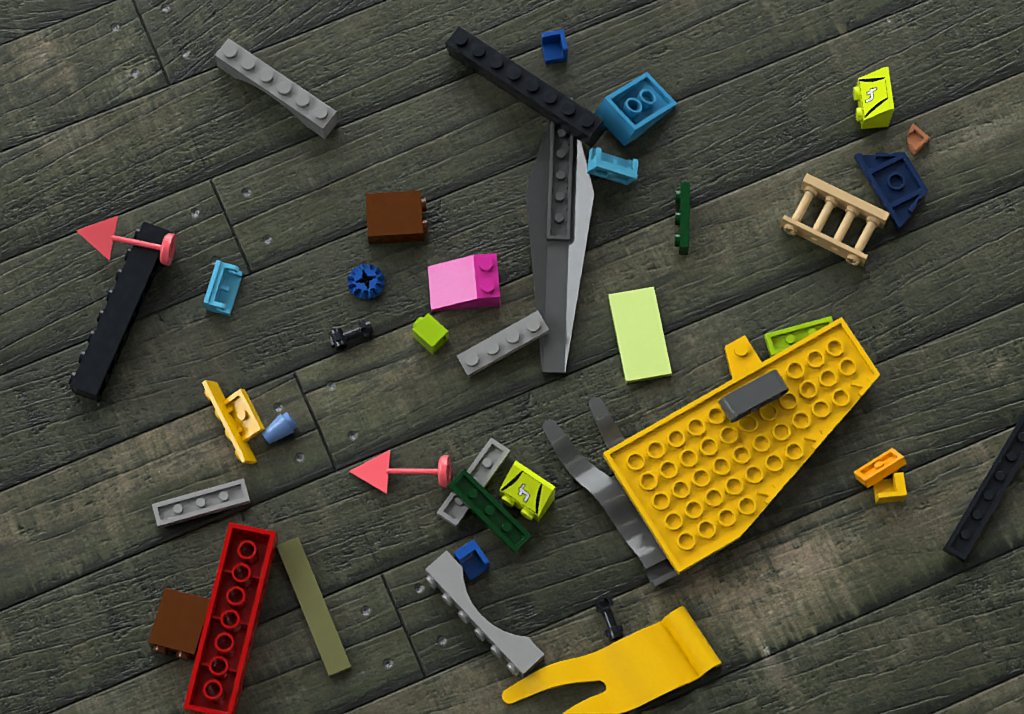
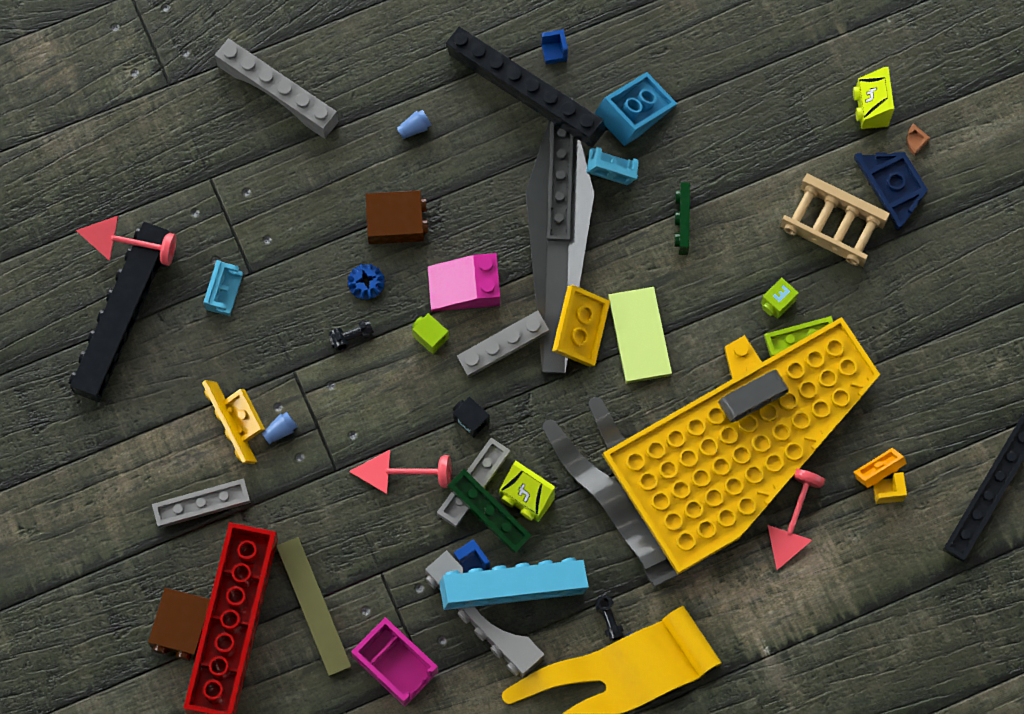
(394, 661): none -> dark pink piece
(414, 124): none -> medium blue cone
(470, 416): none -> black brick
(513, 584): none -> medium azure brick
(581, 326): none -> yellow plate
(779, 298): none -> lime brick
(785, 543): none -> coral piece

